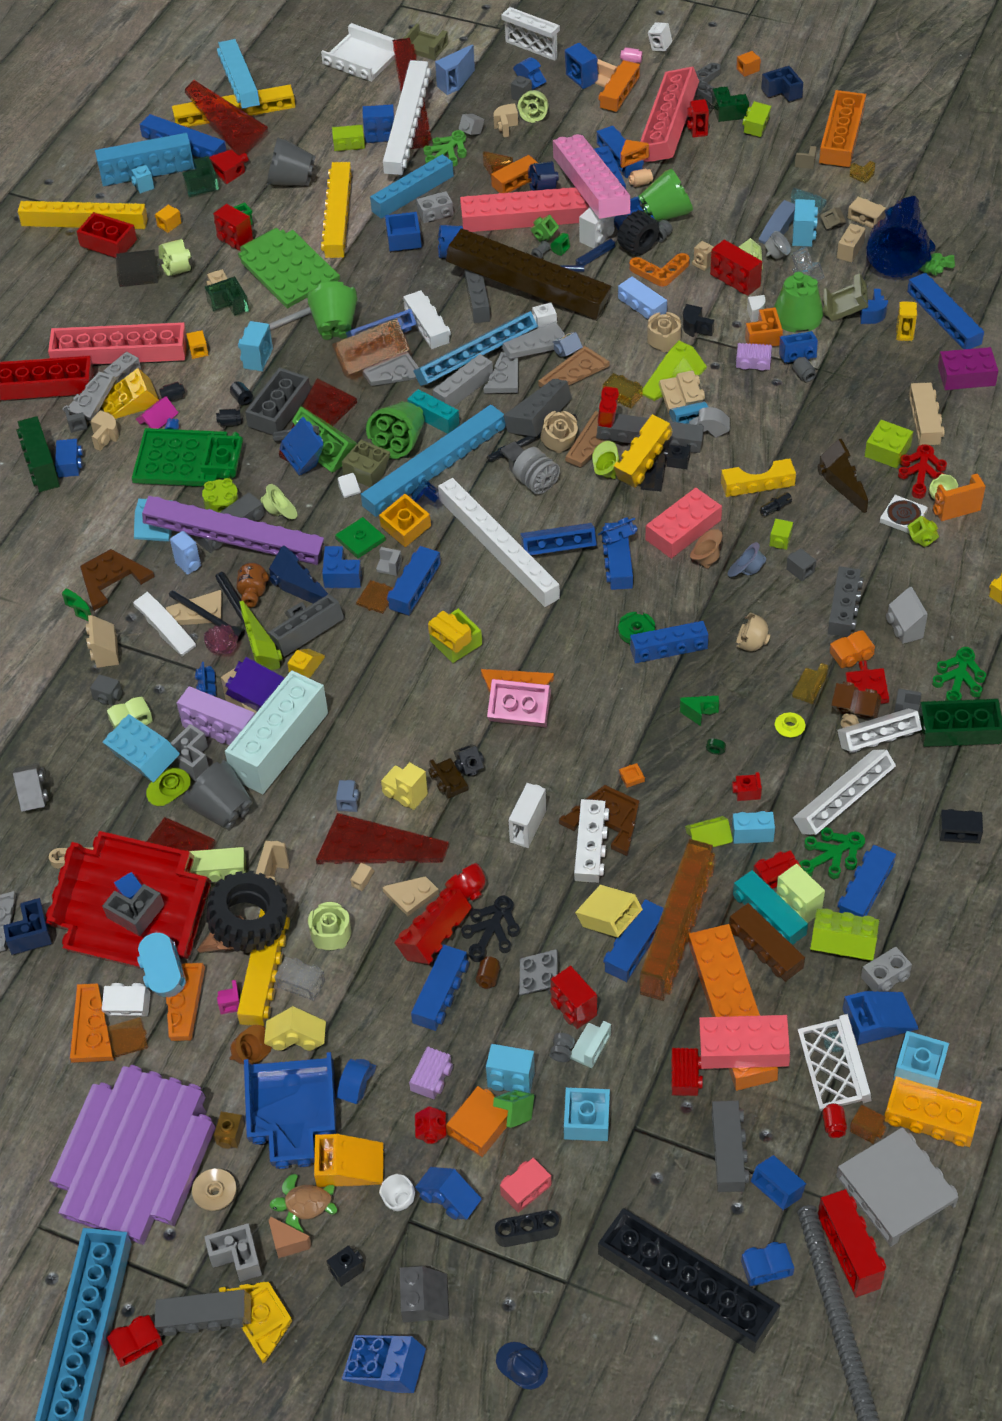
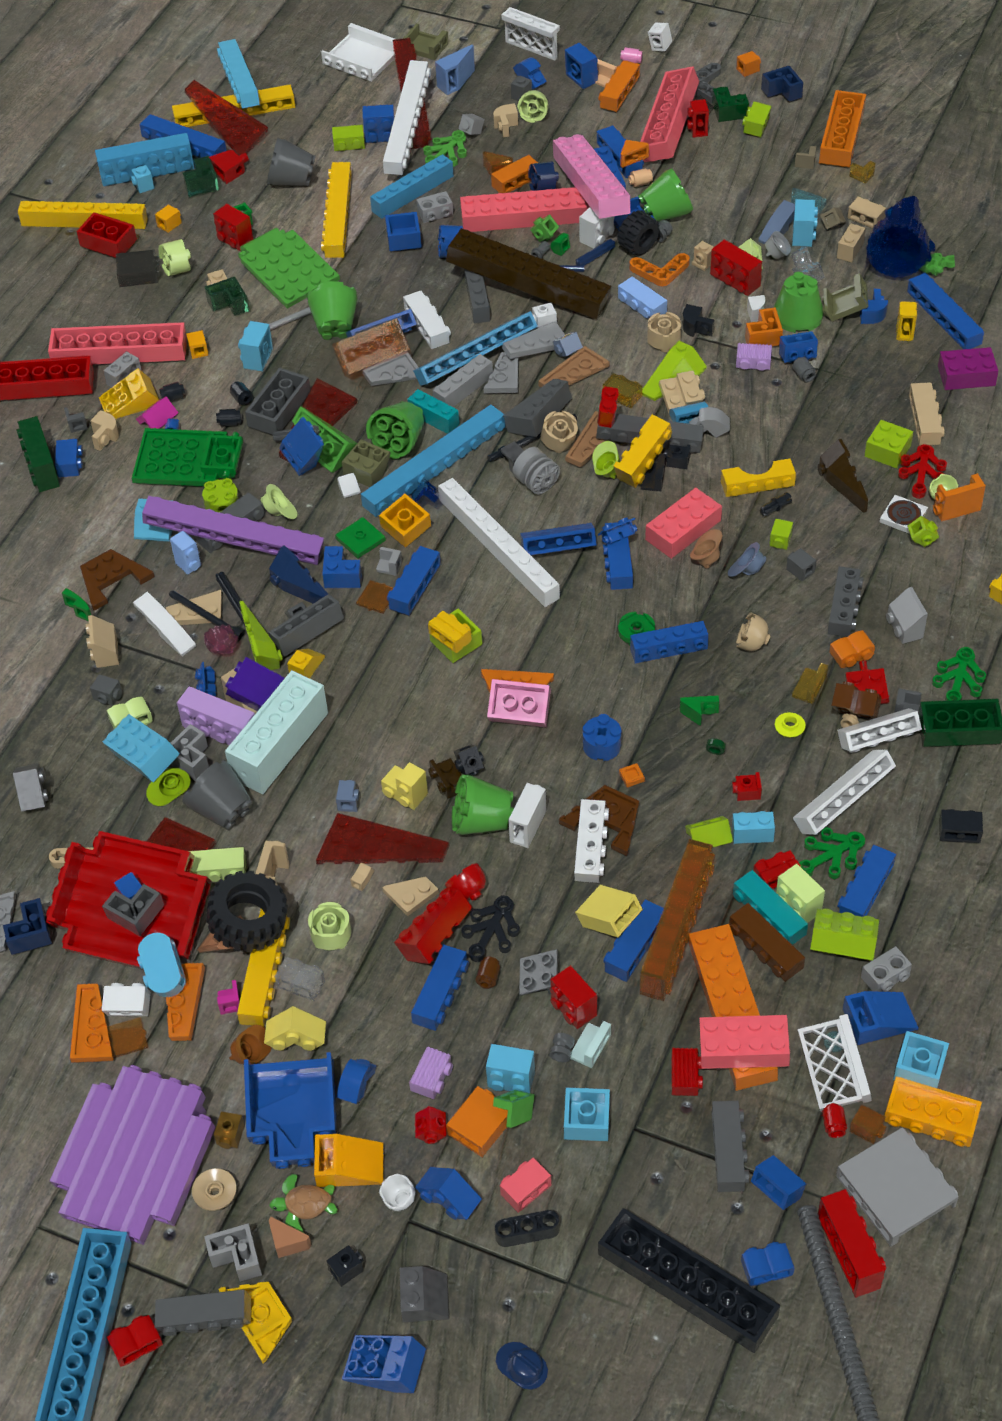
(93, 396): light grey wing -> none
(251, 583): dark orange piece -> none
(480, 806): none -> bright green cone
(602, 738): none -> blue brick

